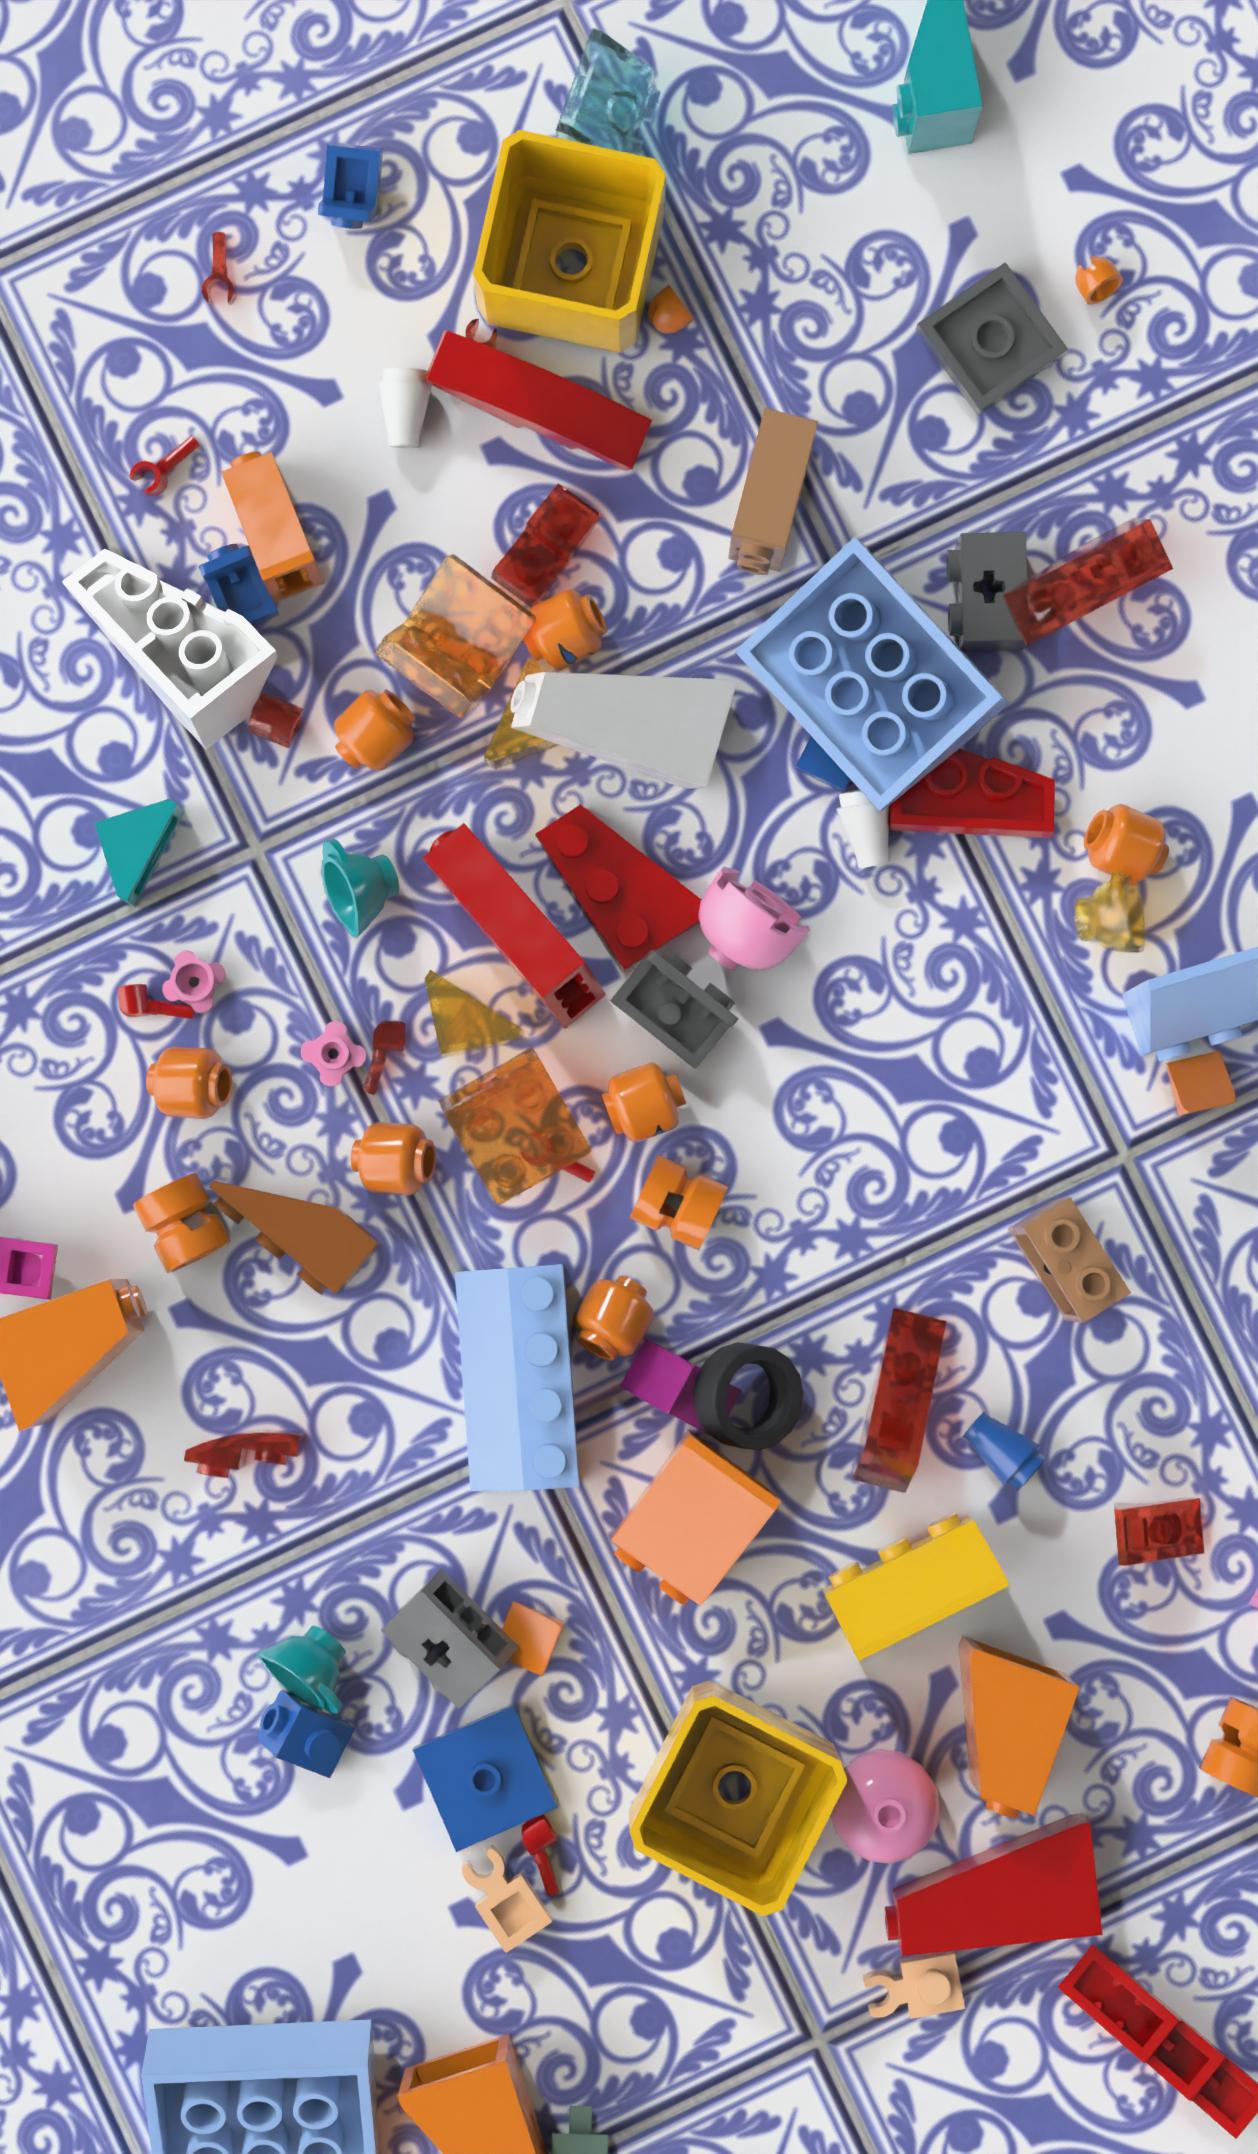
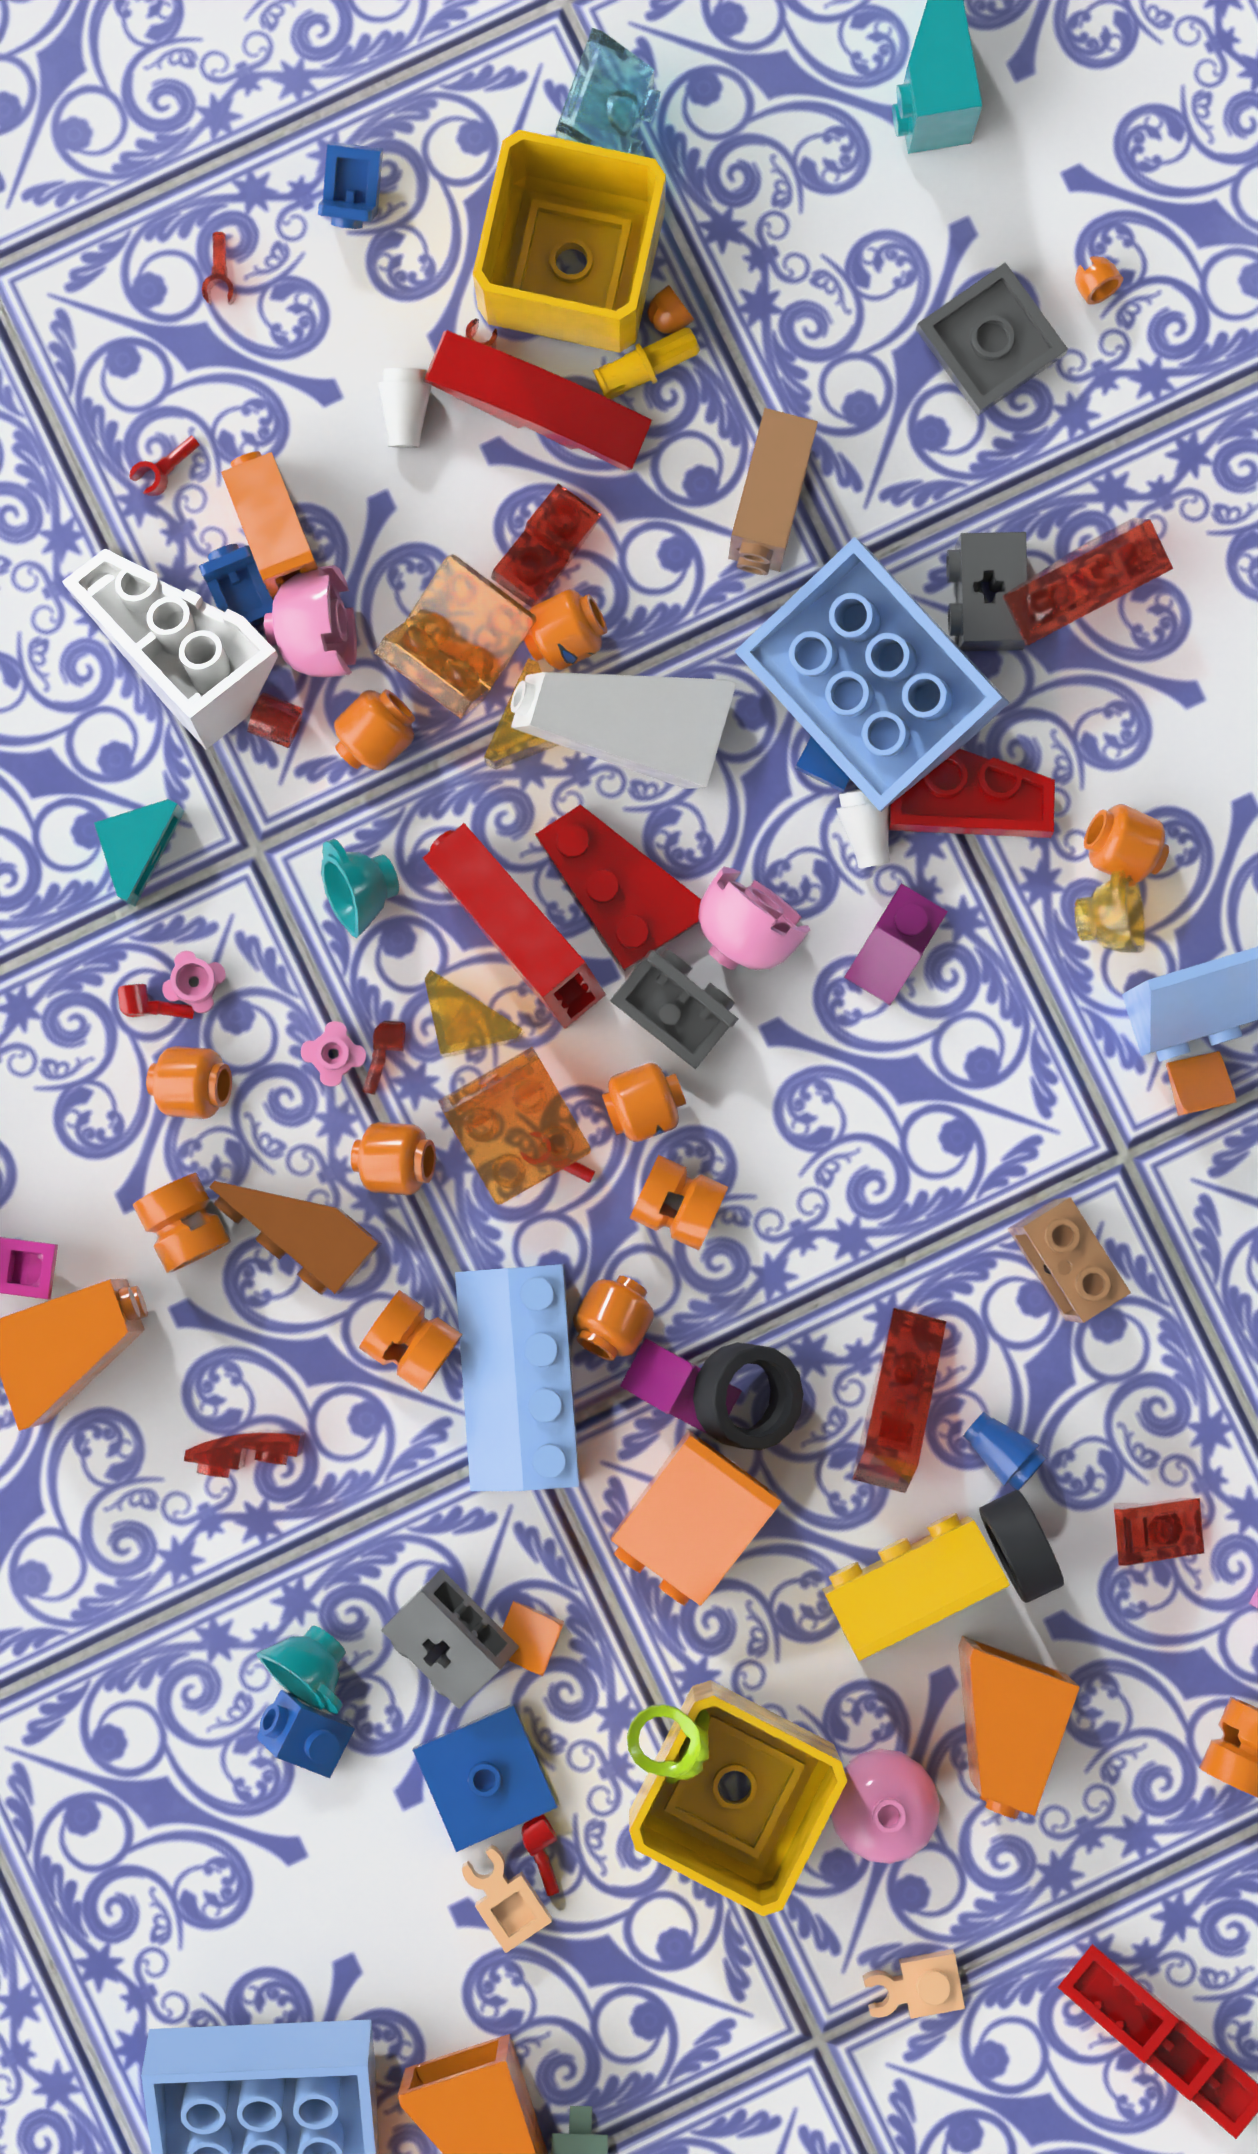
(312, 624): none -> bright pink cylinder
(410, 1341): none -> orange wheel
(644, 363): none -> yellow axle
(692, 1752): none -> lime piece
(895, 944): none -> magenta slope
(1006, 1895): red slope -> none
(1021, 1546): none -> black tyre

